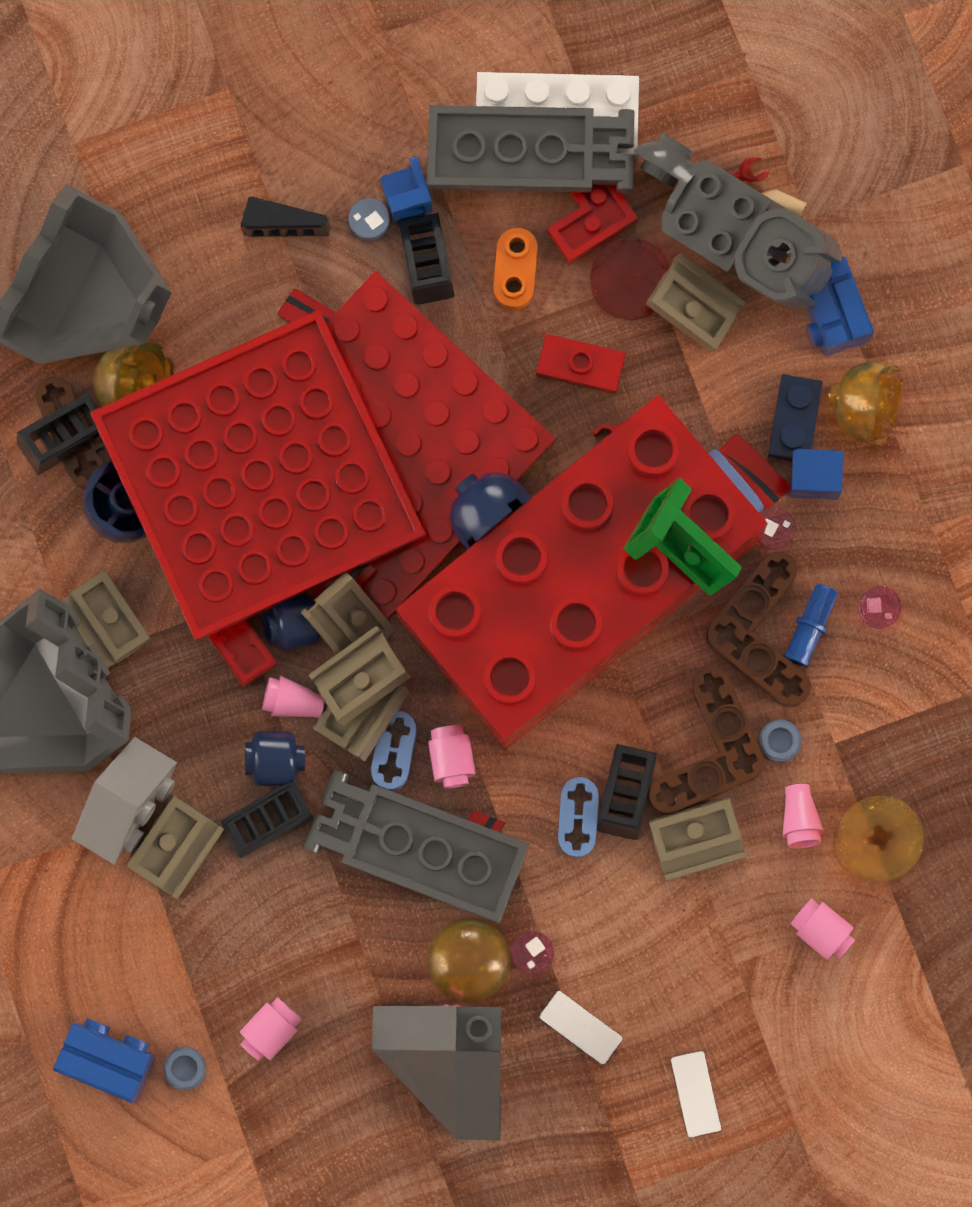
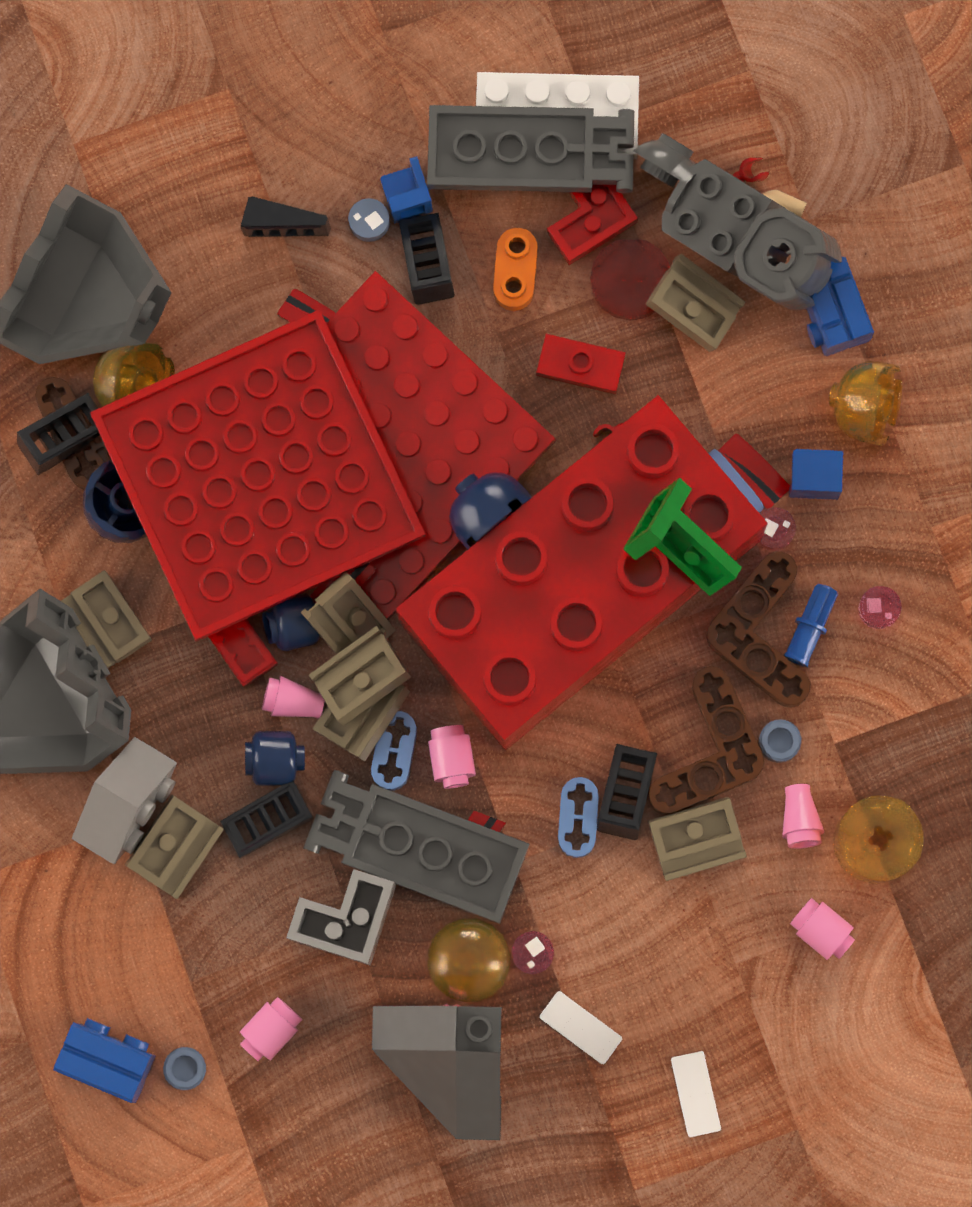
(352, 929): none -> light grey brick
(794, 416): dark blue plate -> none

